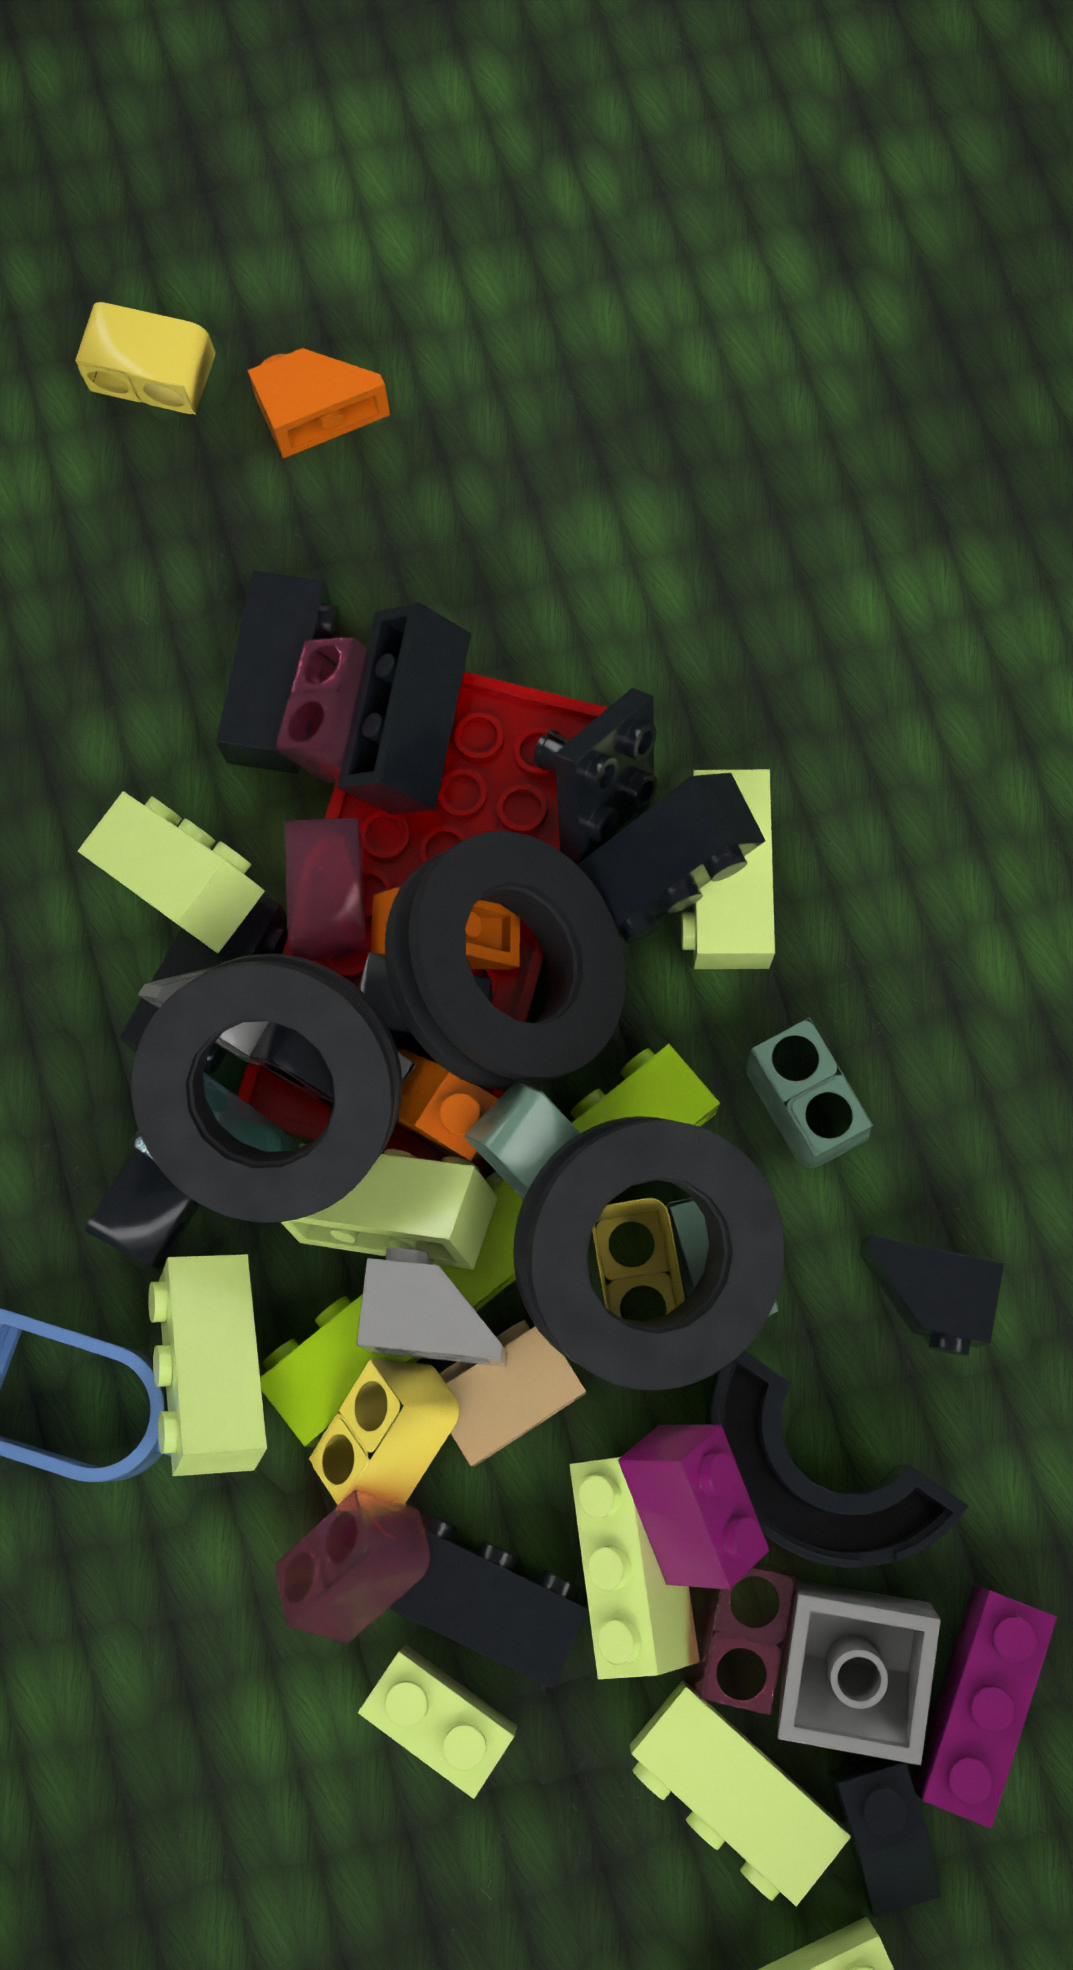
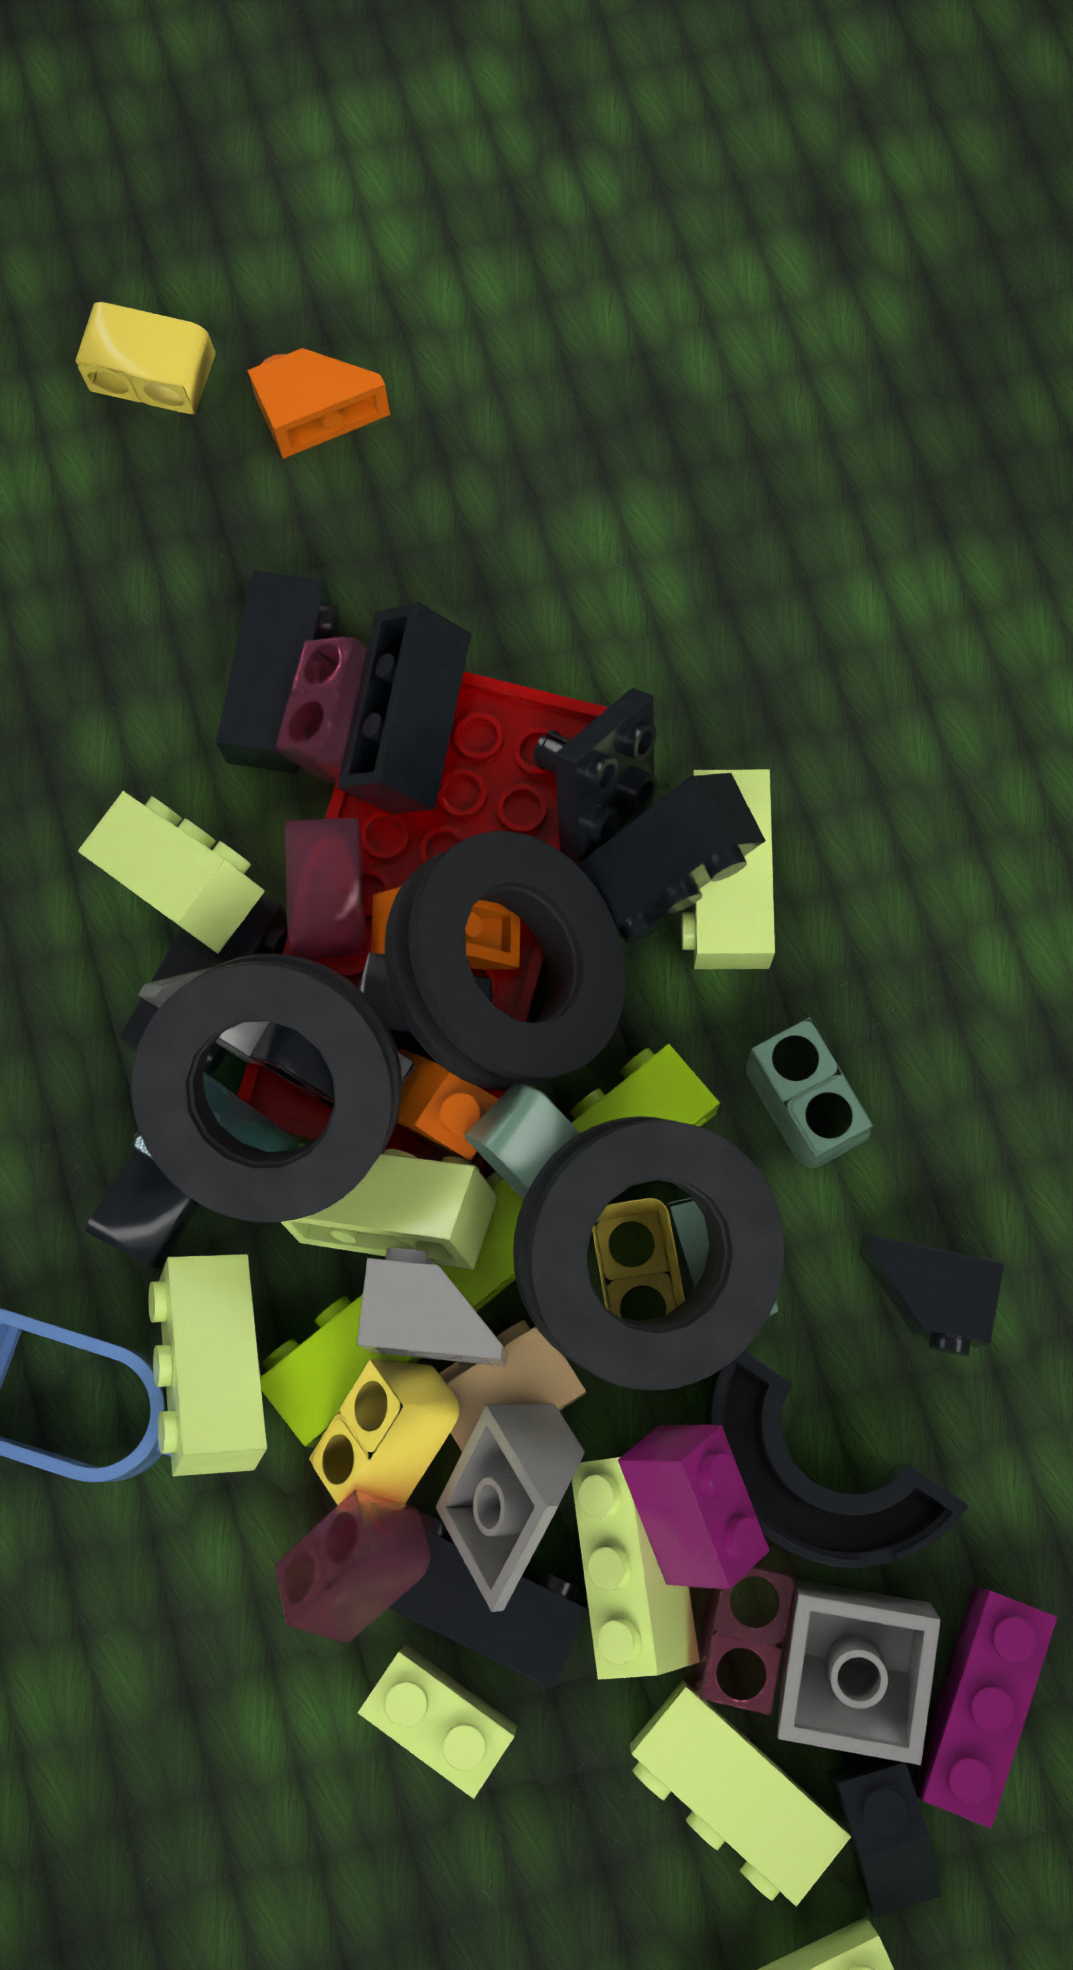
(508, 1492): none -> light grey slope

